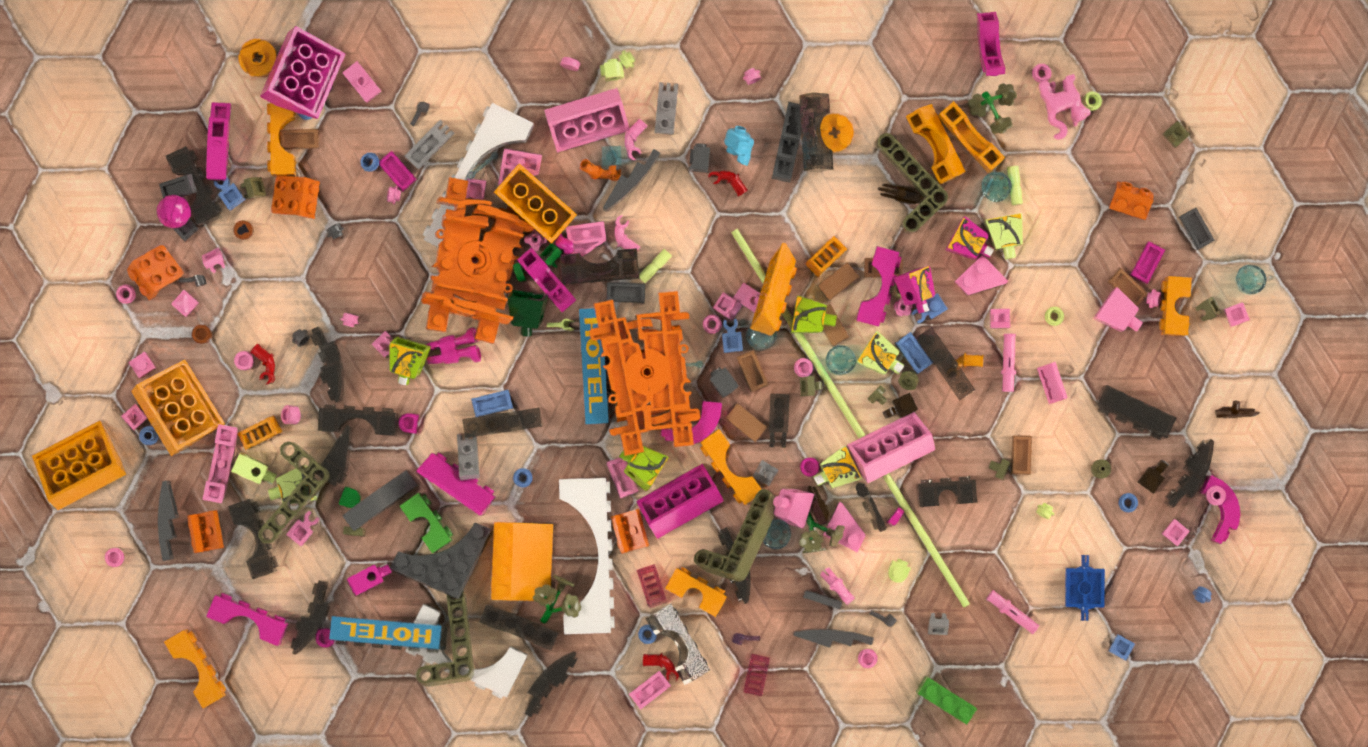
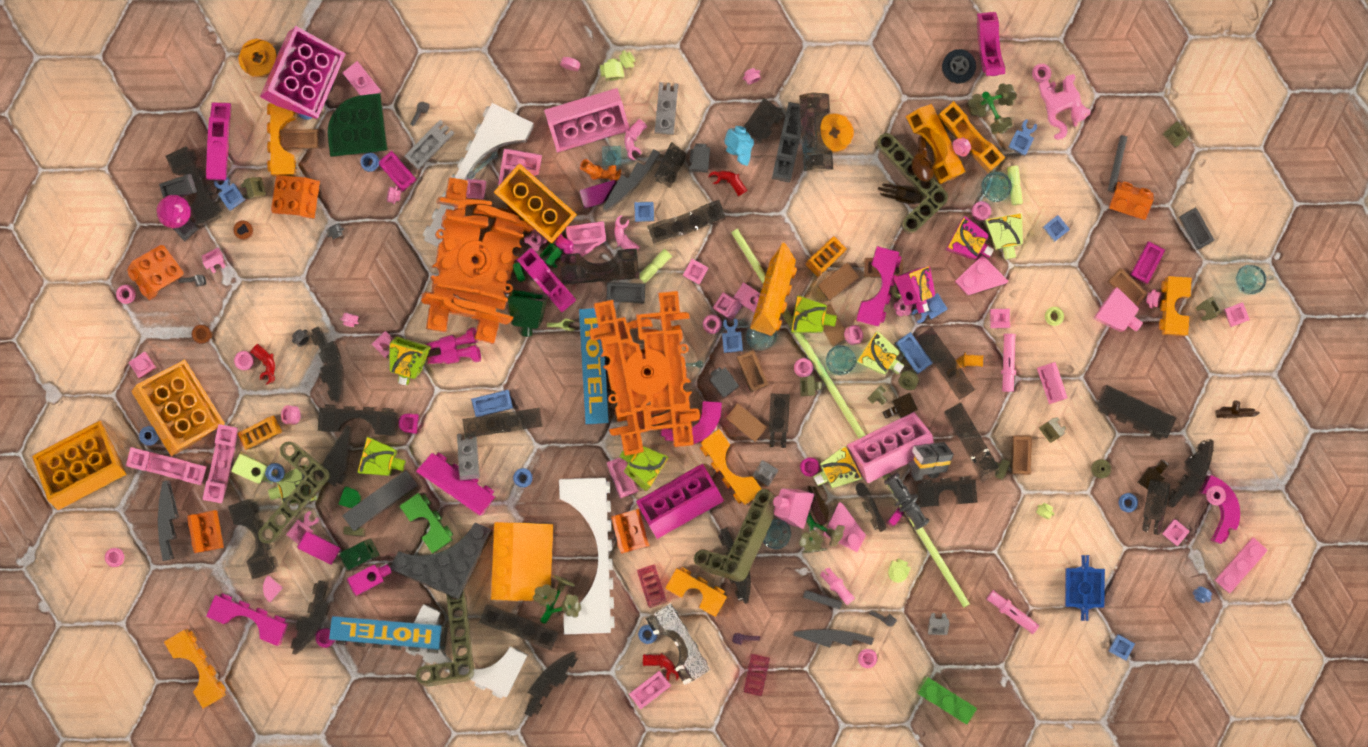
(134, 417): bright pink tile -> none
(166, 466): none -> bright pink slope
(185, 303): bright pink tile -> none
(271, 588): none -> bright pink tile
(280, 472): none -> medium blue plate
(318, 547): none -> dark pink tile
(357, 126): none -> dark green plate
(358, 554): none -> dark green torso
(379, 459): none -> lime torso
(596, 194): none -> magenta slope
(644, 211): none -> medium blue plate
(670, 165): none -> clear smoke hinge
(686, 223): none -> clear smoke arch
(695, 271): none -> bright pink plate
(762, 120): none -> clear smoke bracket
(853, 335): none -> bright pink tile
(907, 501): none -> dark grey piece
(921, 163): none -> reddish brown piece
(930, 460): none -> dark grey hips
(961, 146): none -> bright pink plate
(962, 60): none -> black wheel
(972, 442): none -> clear smoke arch
(981, 211): none -> bright pink tile
(1021, 140): none -> medium blue plate
(1052, 430): none -> olive tile
(1056, 228): none -> medium blue plate
(1098, 100): yellowish green plate -> none
(1117, 163): none -> dark grey bar
(1155, 505): none -> clear smoke hinge
(1240, 565): none -> bright pink plate

